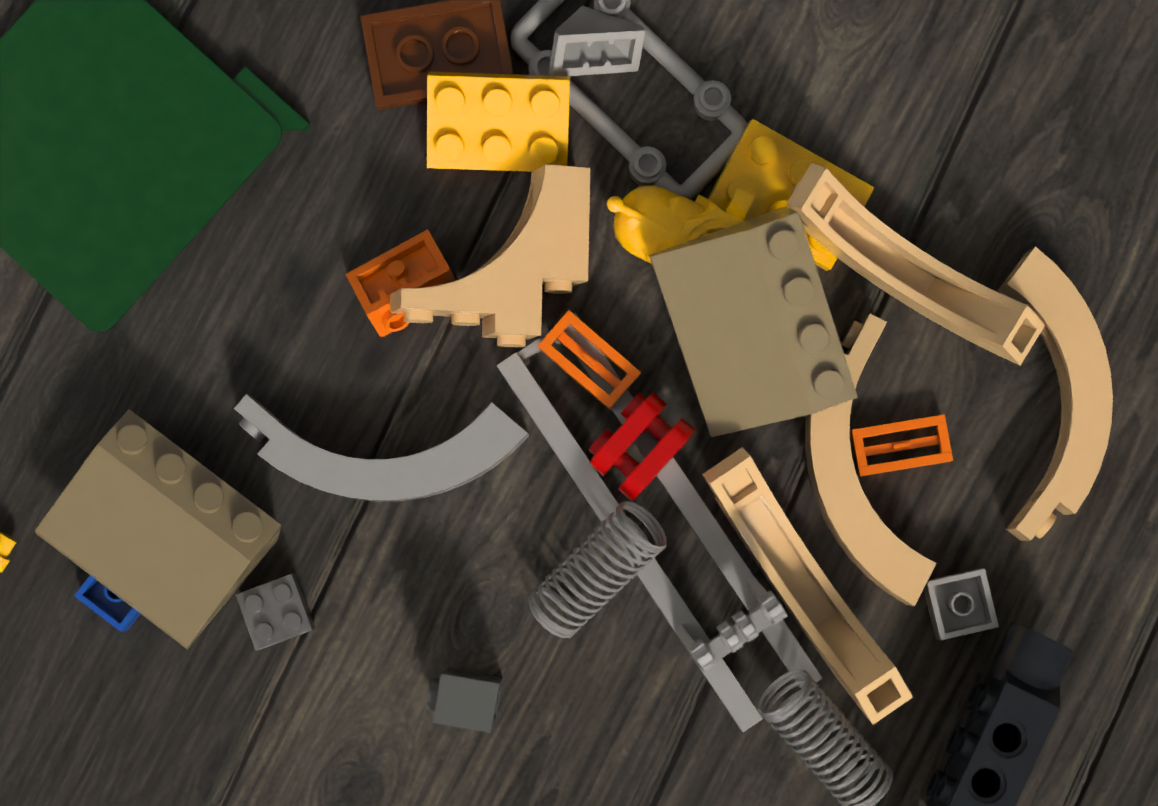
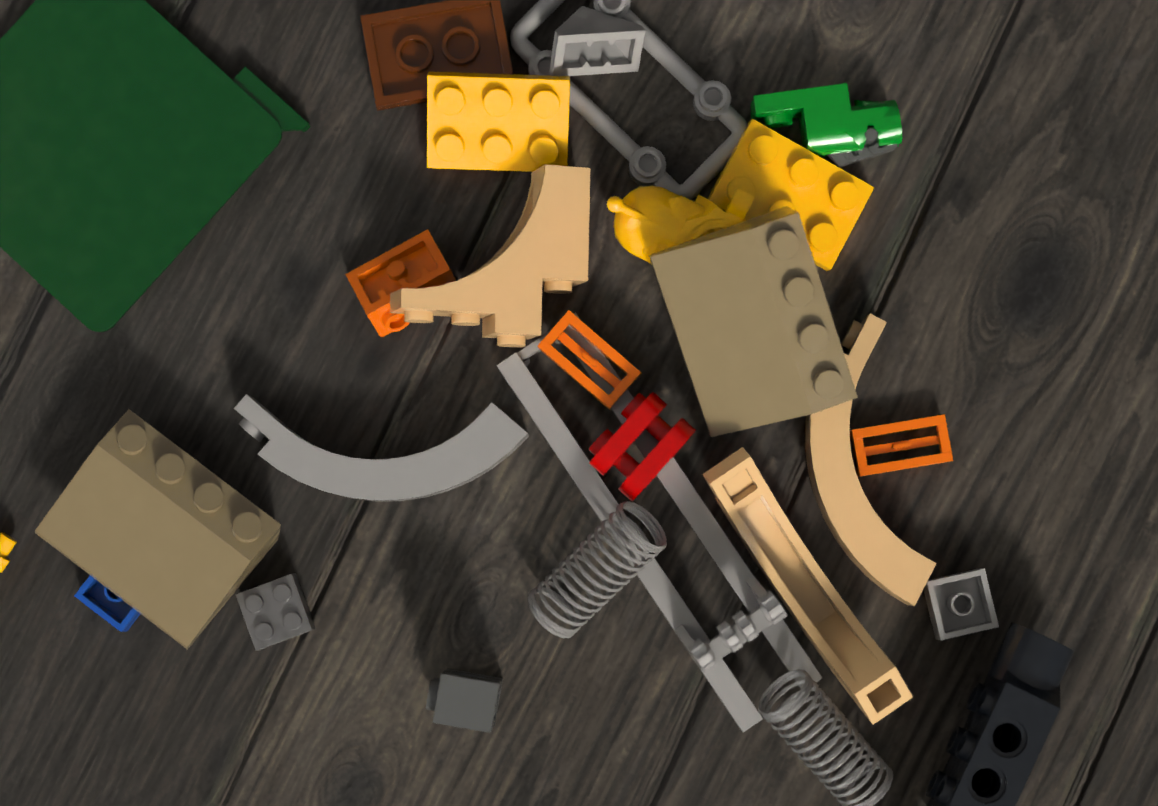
(831, 124): none -> green plate
(908, 272): tan arch -> none
(1084, 390): tan arch -> none

